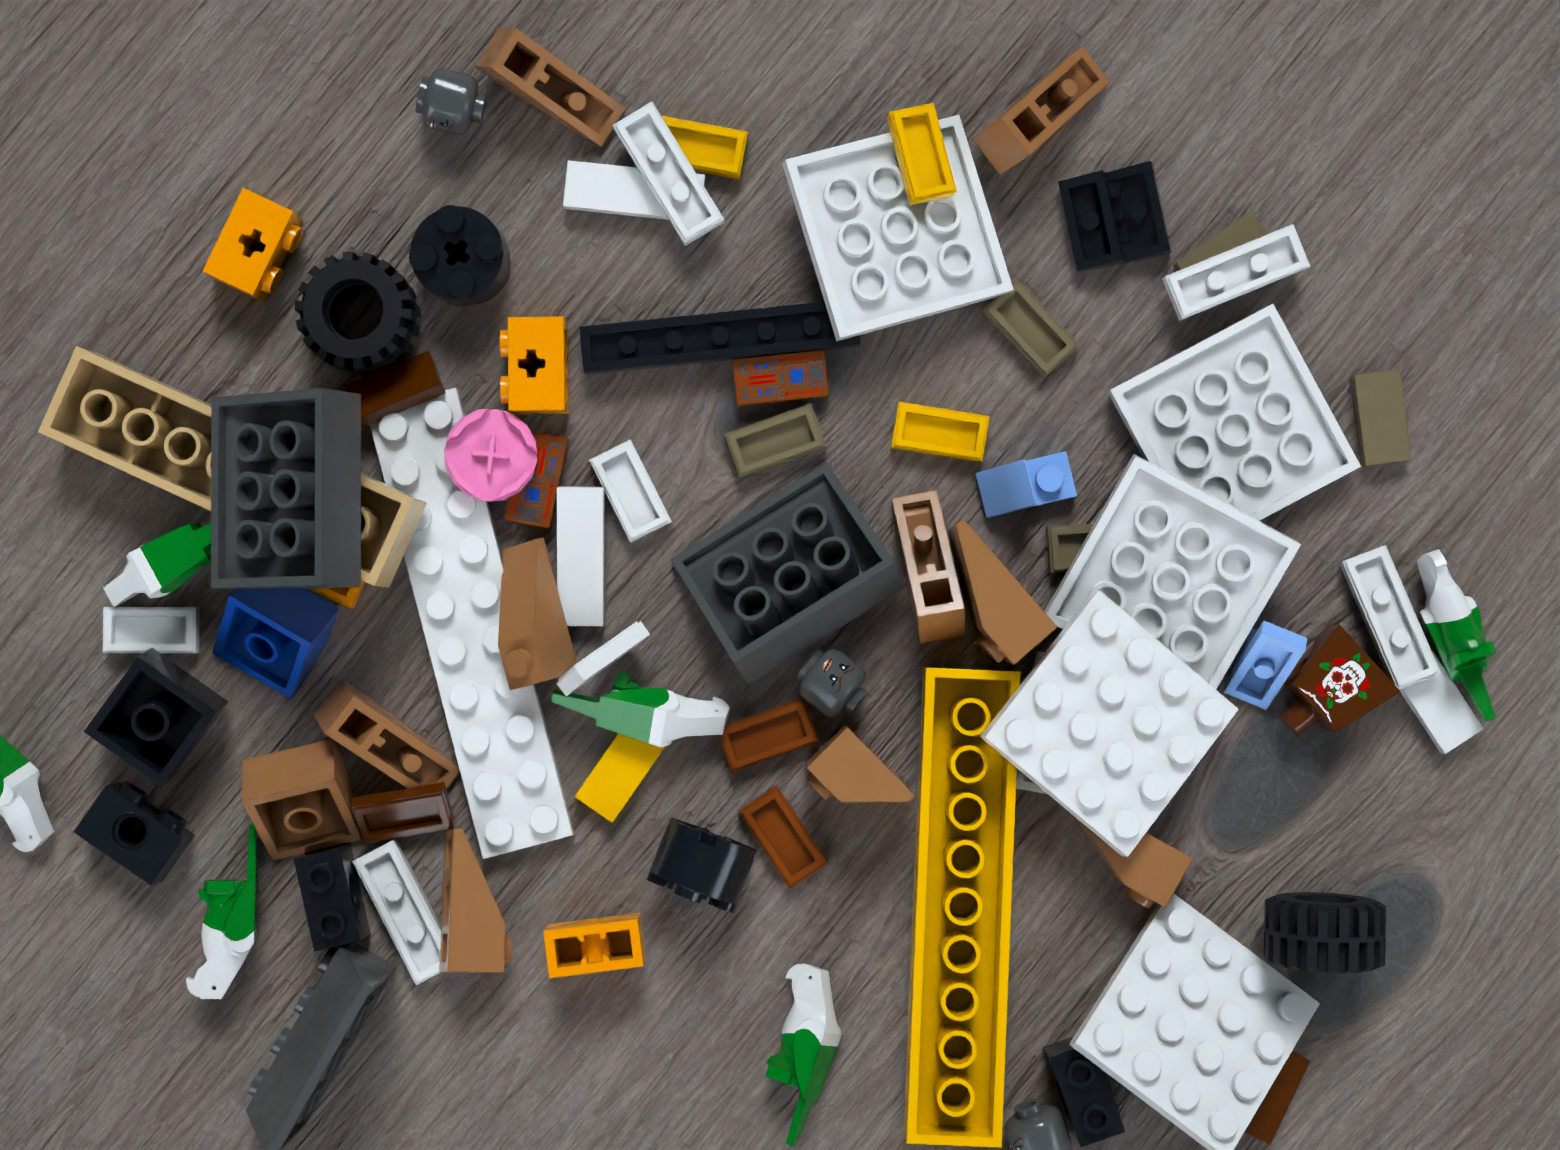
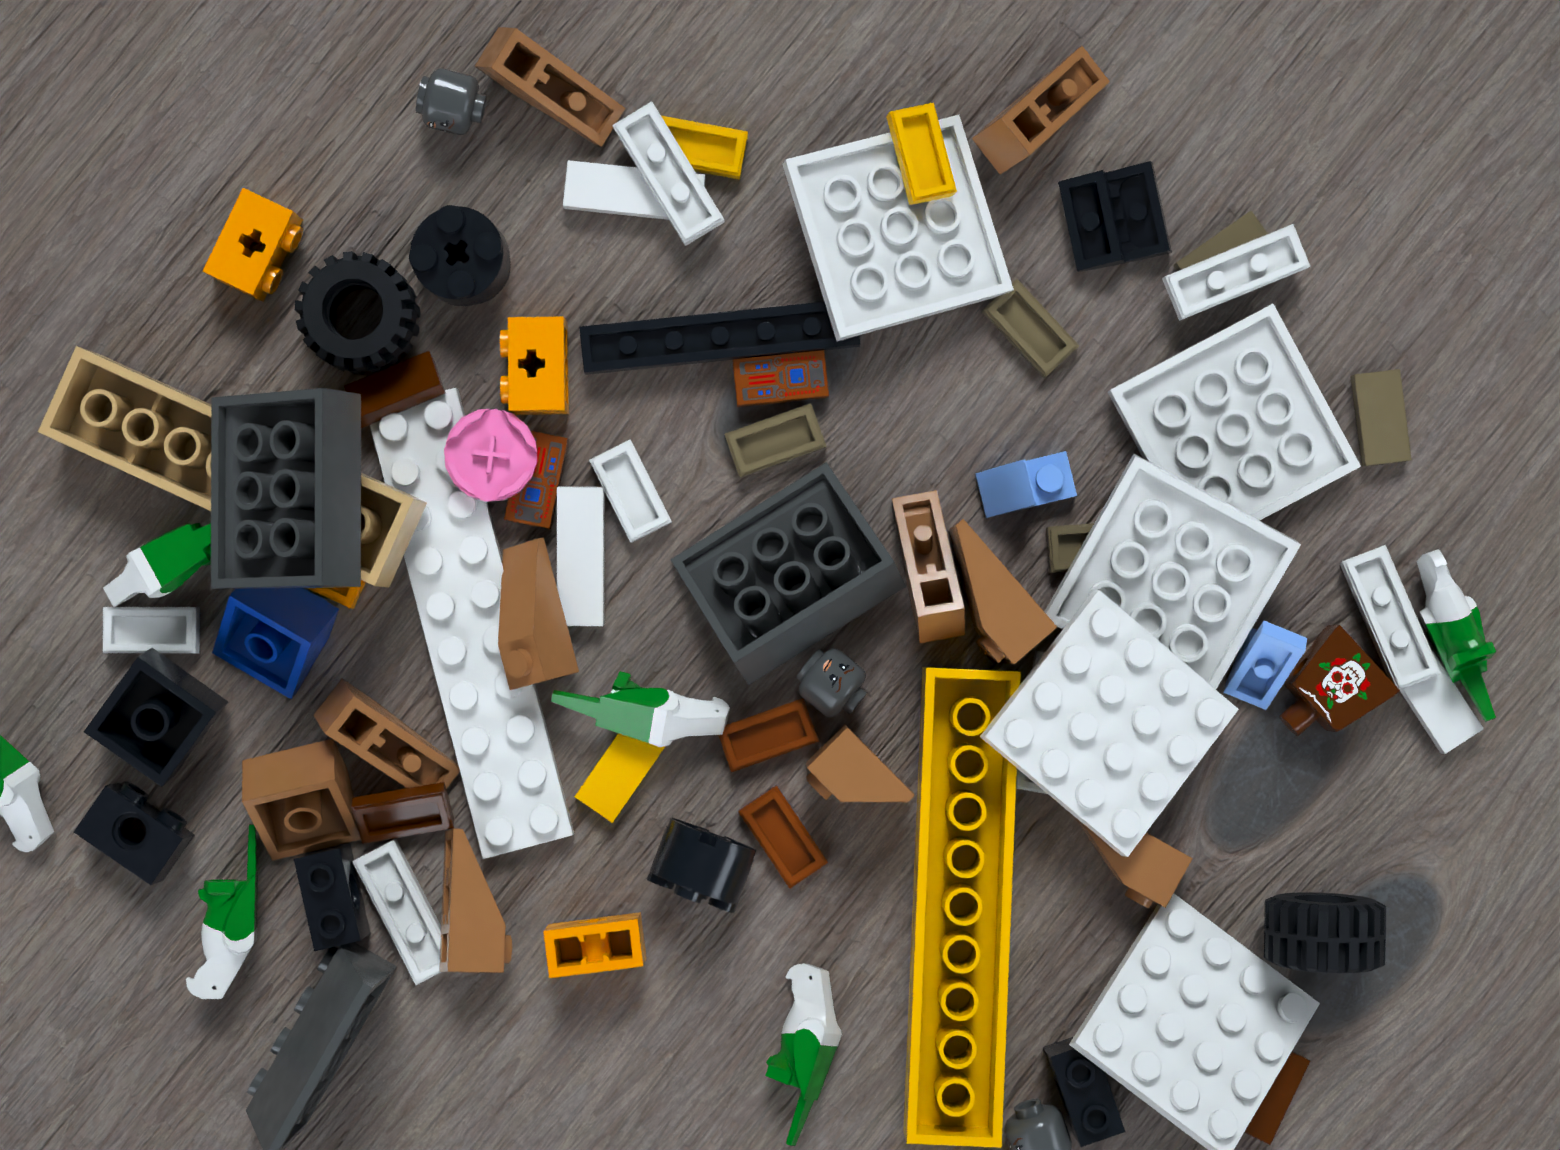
(602, 658): white tile -> none
(940, 432): yellow tile -> none

